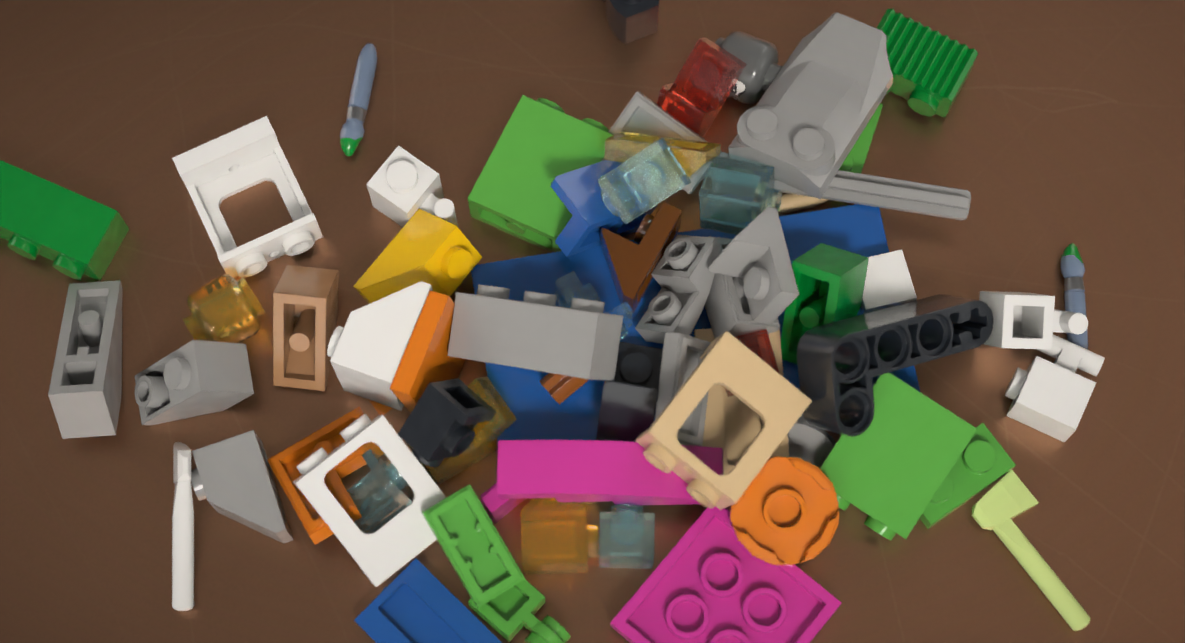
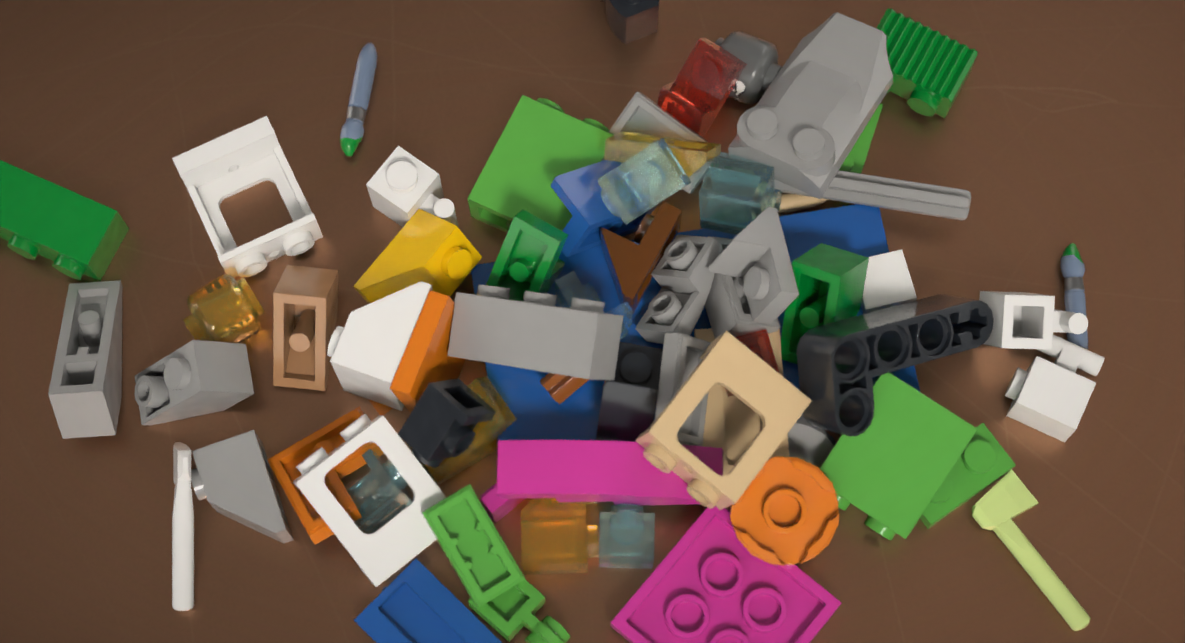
(528, 256): none -> green slope

